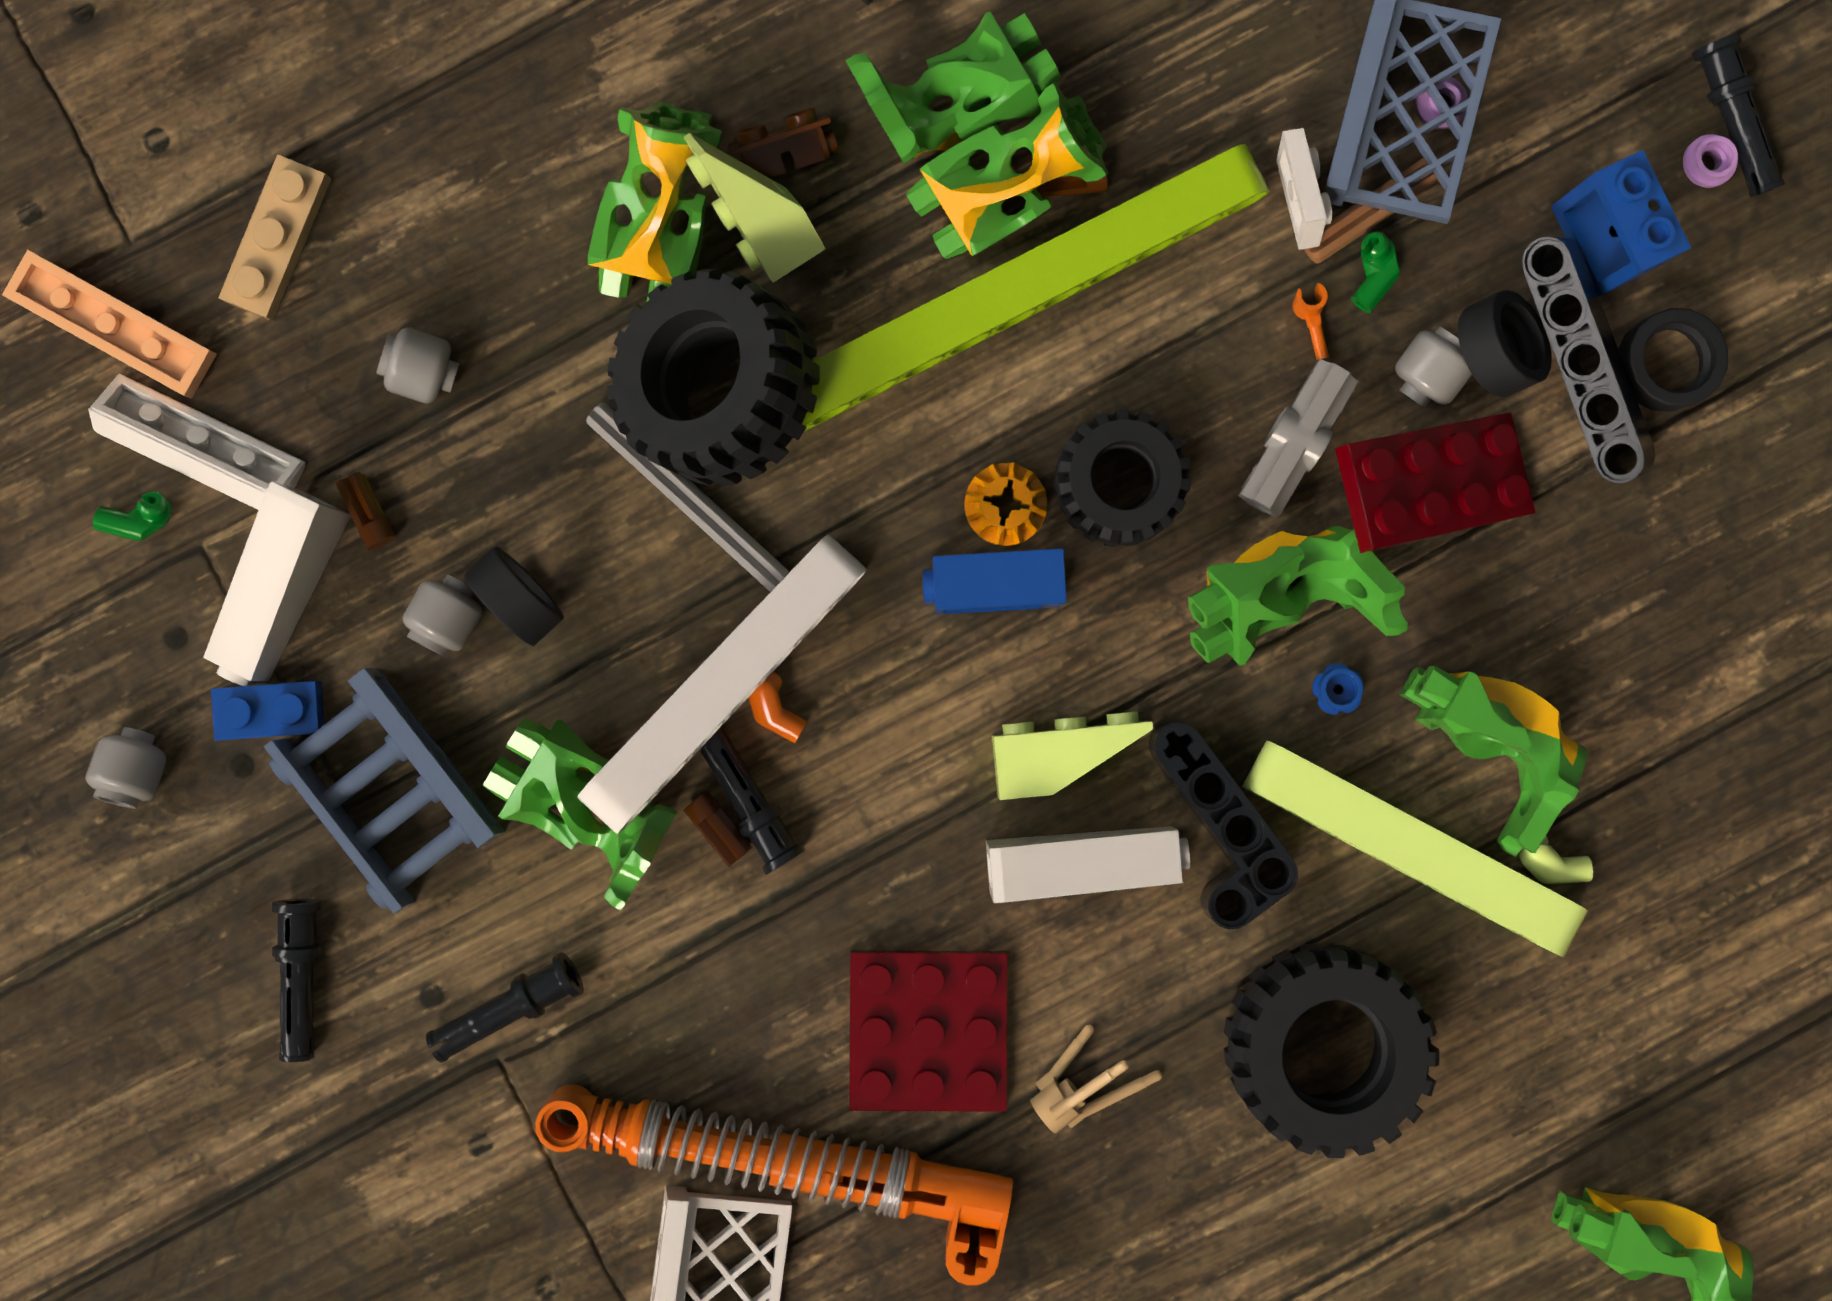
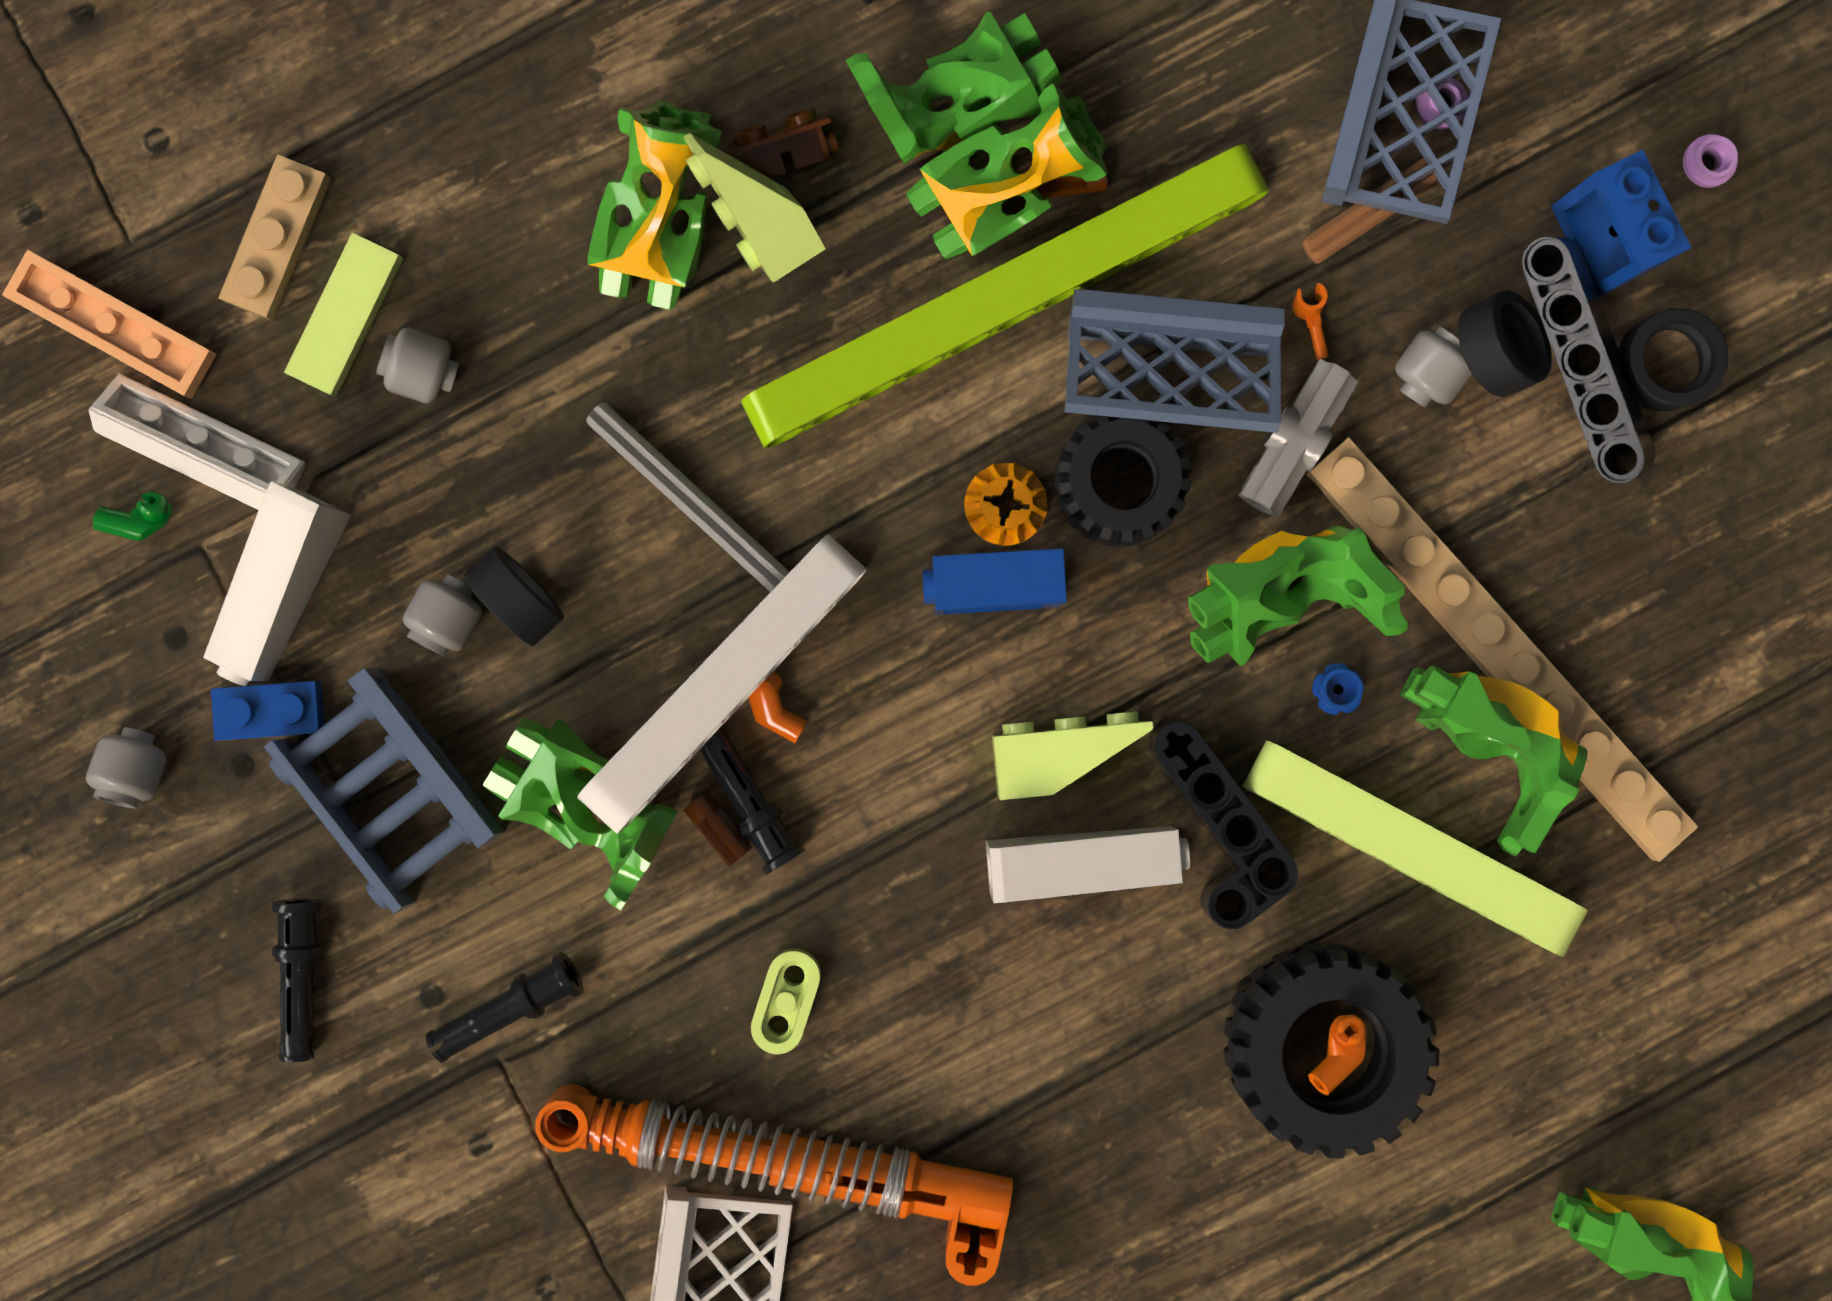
(343, 315): none -> yellowish green tile
(365, 511): reddish brown piece -> none
(667, 345): black tyre -> none
(787, 1000): none -> yellowish green plate
(928, 1031): dark red plate -> none
(1065, 1104): tan plant -> none
(1175, 328): none -> sand blue fence
(1299, 174): white plate -> none
(1344, 1053): none -> orange arm
(1380, 270): green arm -> none
(1434, 481): dark red plate -> none
(1498, 643): none -> tan plate
(1551, 868): yellowish green arm -> none
(1732, 93): black pin -> none

